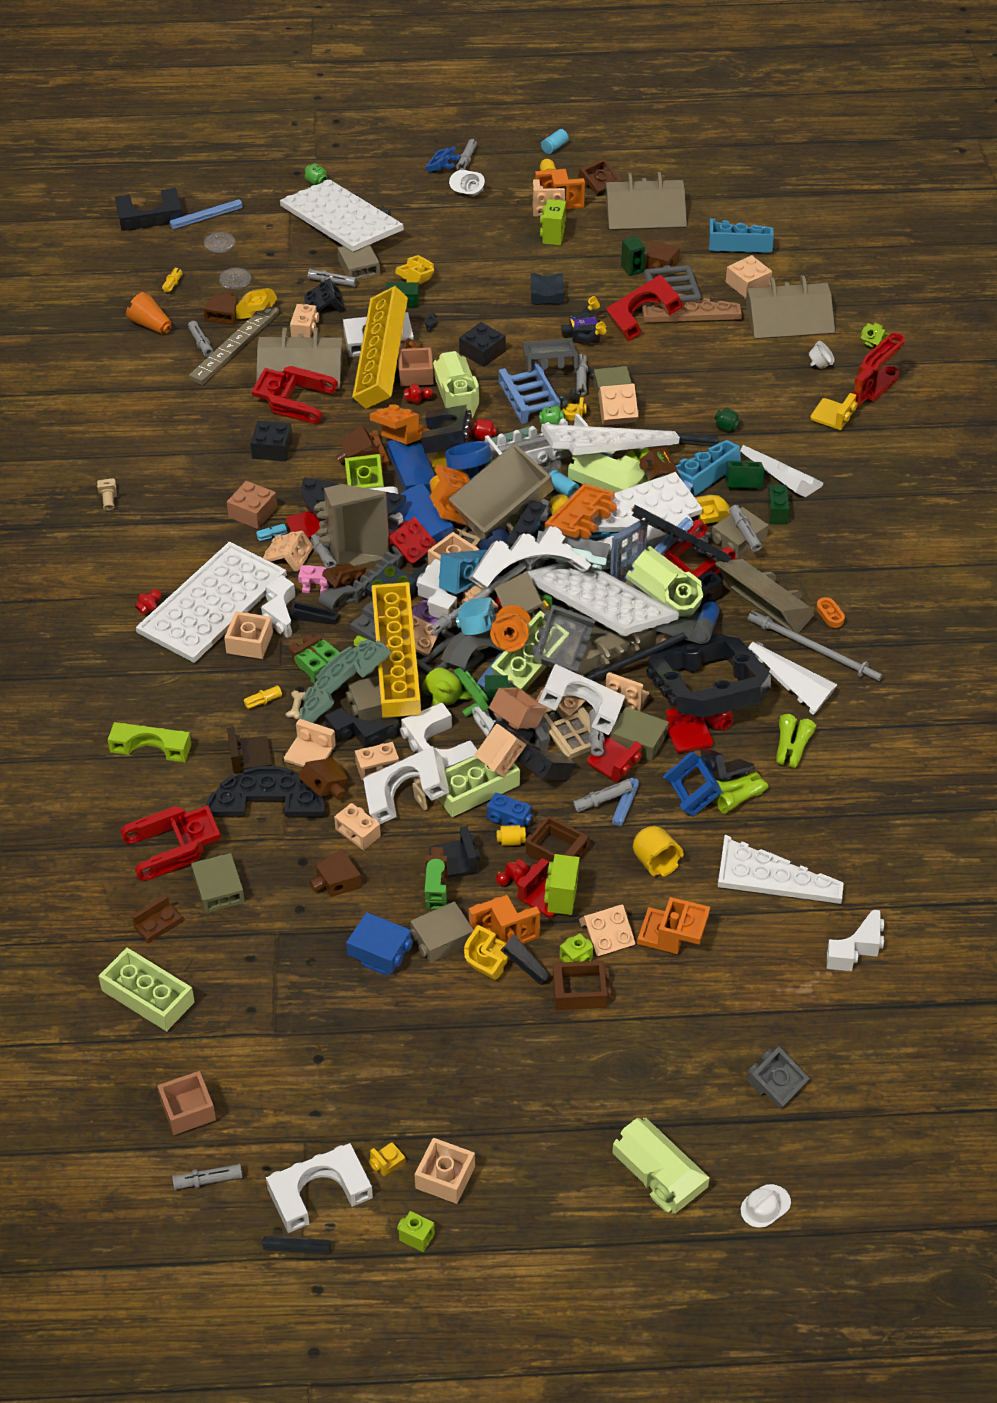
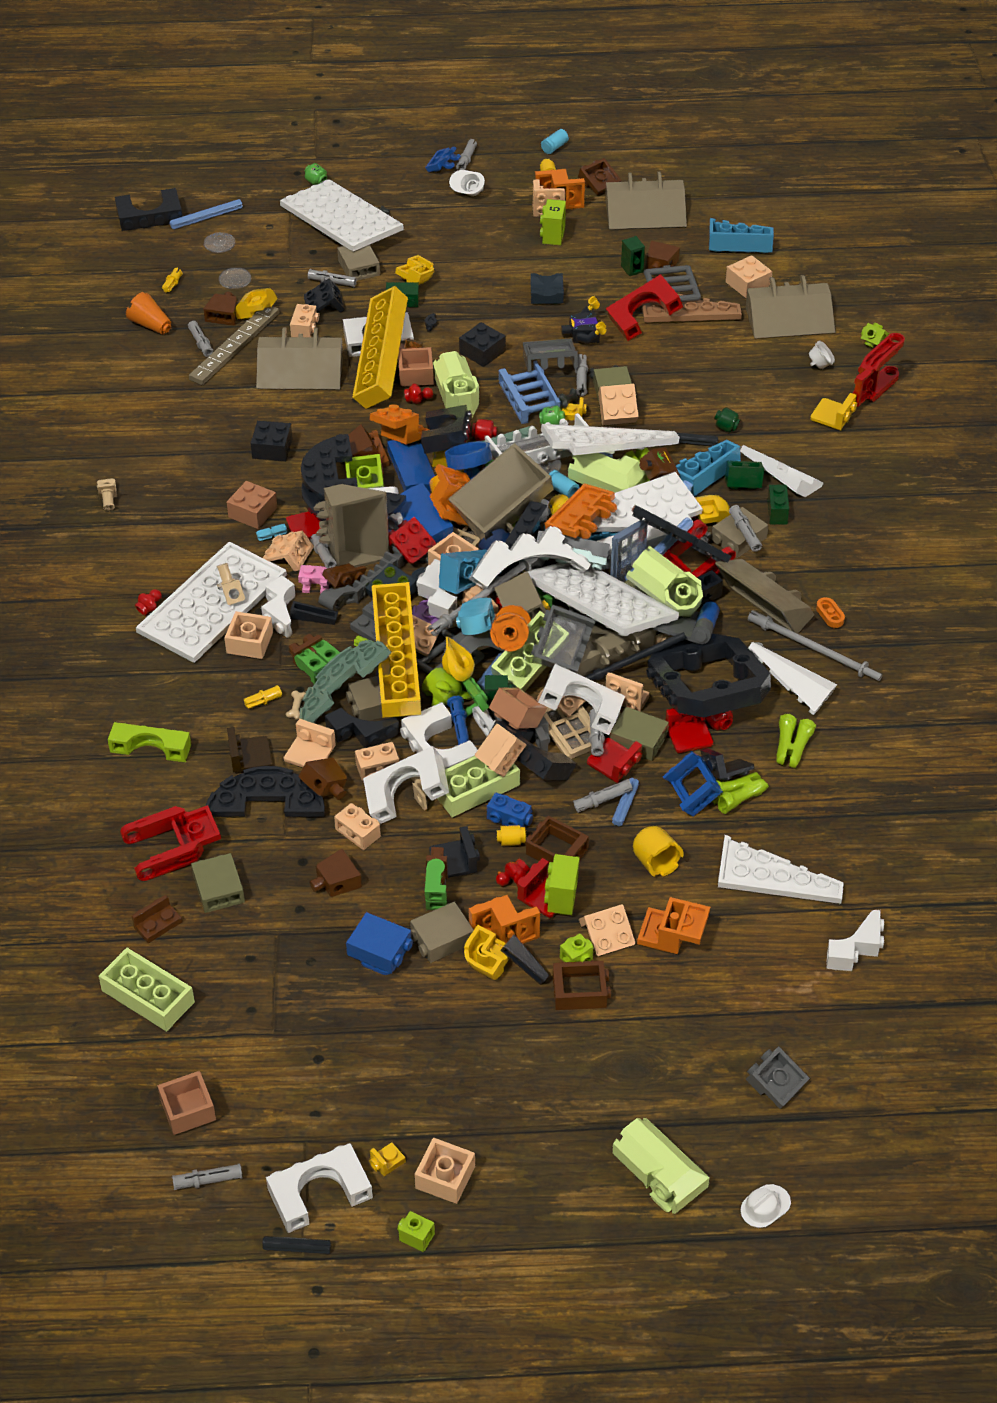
(229, 583): none -> tan bracket
(279, 386): red plate -> none
(319, 464): none -> black plate
(457, 661): none -> yellow hat
(458, 717): none -> blue pin

